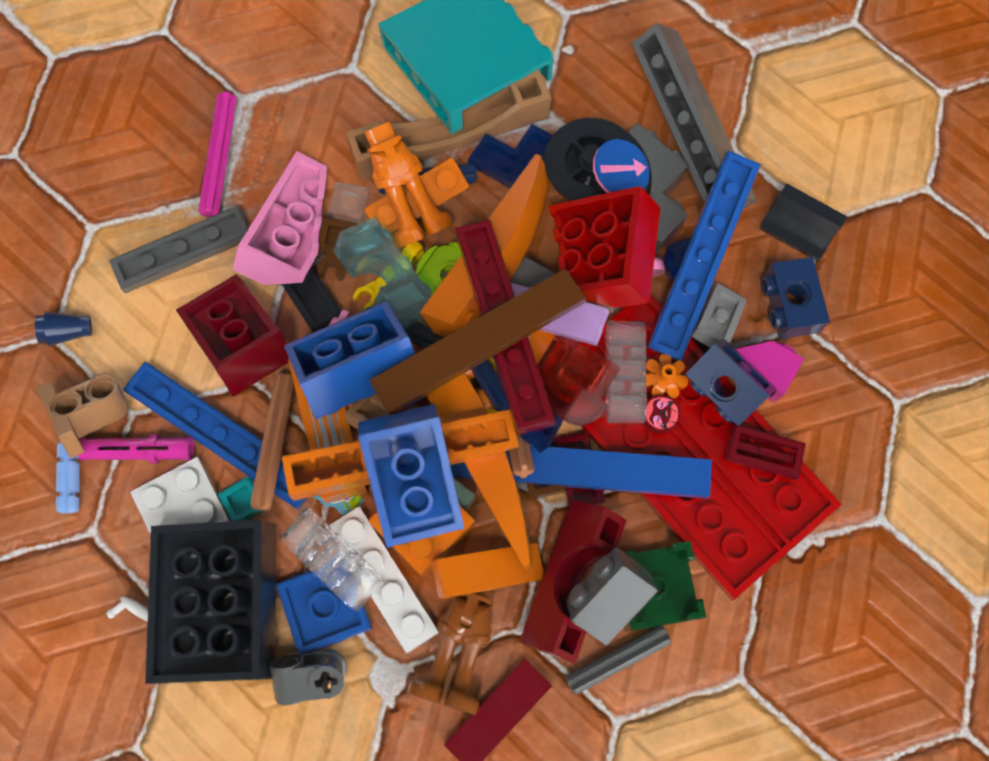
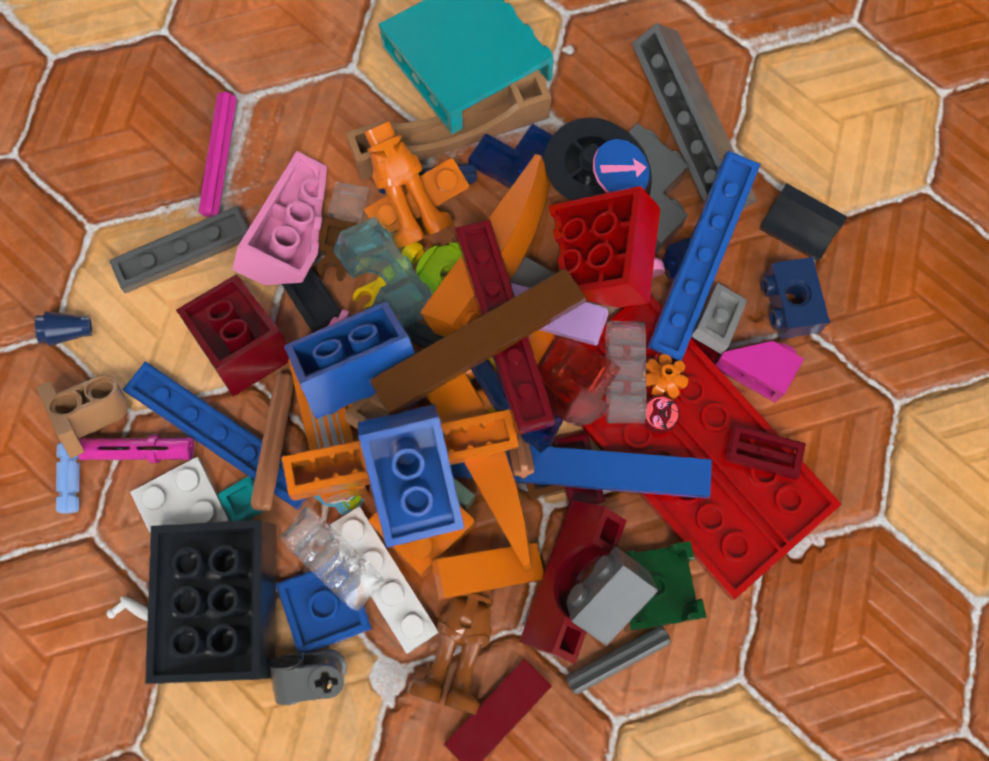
(751, 385): dark blue brick -> none

